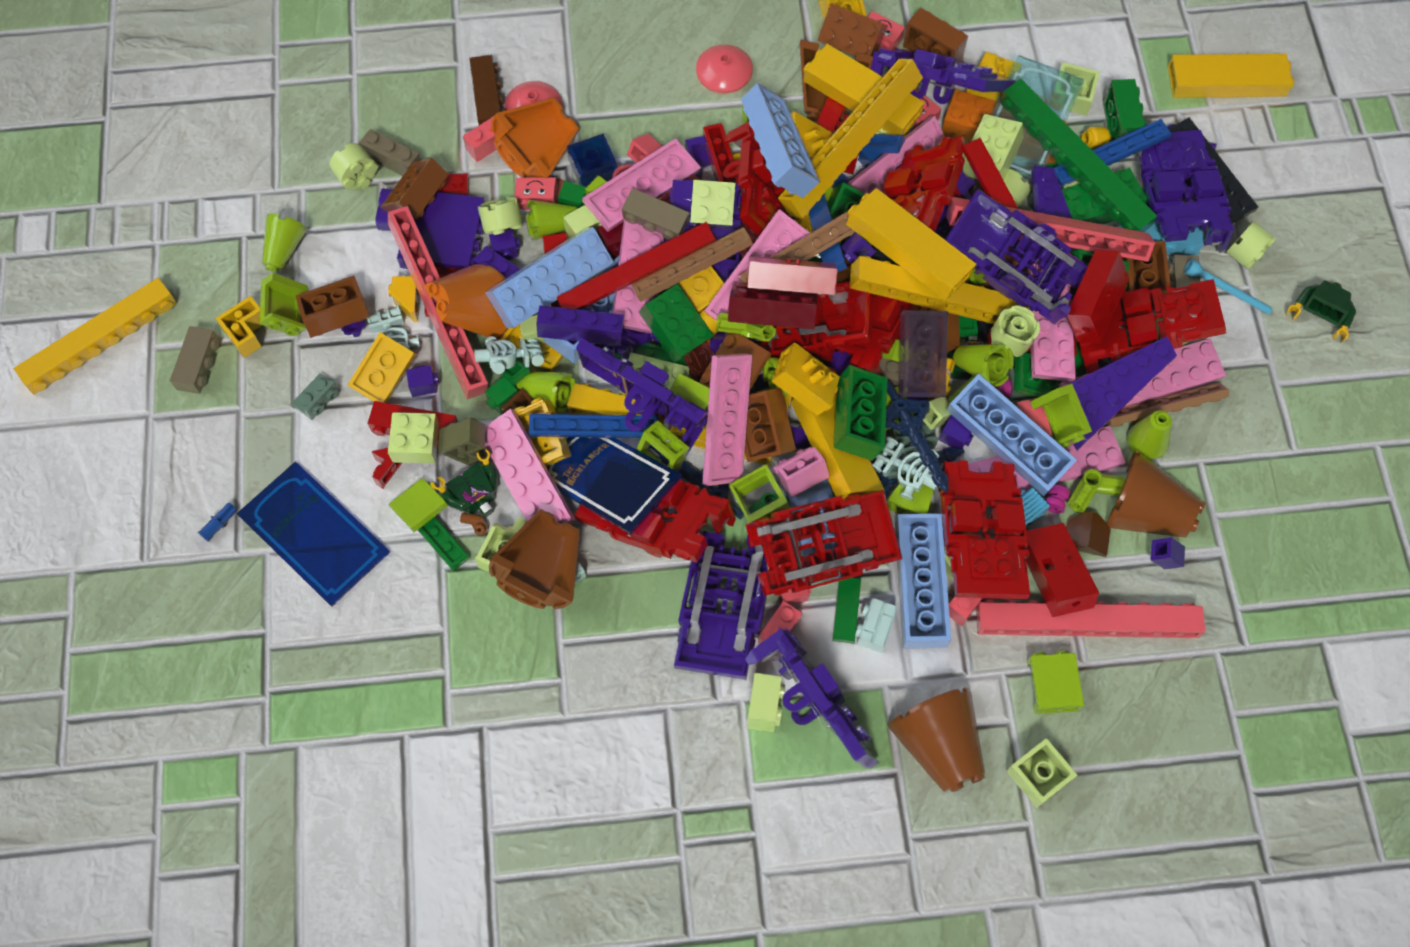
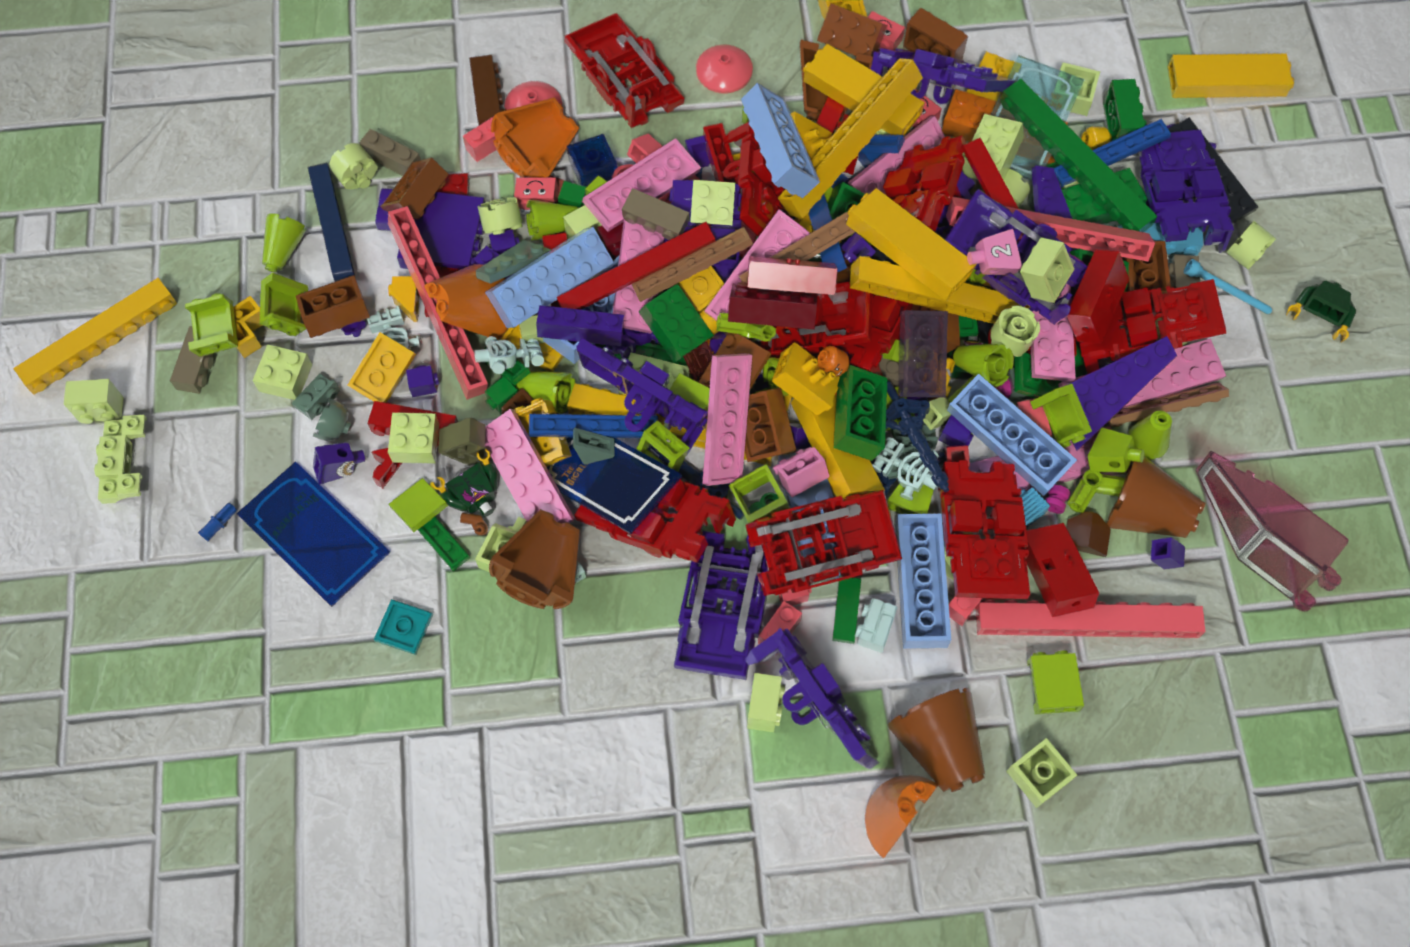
(93, 400): none -> yellowish green brick
(115, 459): none -> yellowish green bracket
(212, 325): none -> lime panel
(282, 372): none -> yellowish green brick
(331, 221): none -> dark blue beam
(332, 421): none -> sand green cylinder
(335, 461): none -> dark purple torso
(403, 627): none -> teal tile
(511, 261): none -> sand green wing
(592, 446): none -> sand green slope
(609, 45): none -> red piece
(833, 360): none -> orange head
(893, 809): none -> orange cone
(957, 453): none -> red brick
(997, 254): none -> bright pink torso
(1047, 270): none -> yellowish green brick
(1113, 452): none -> lime torso
(1272, 531): none -> clear pink windscreen

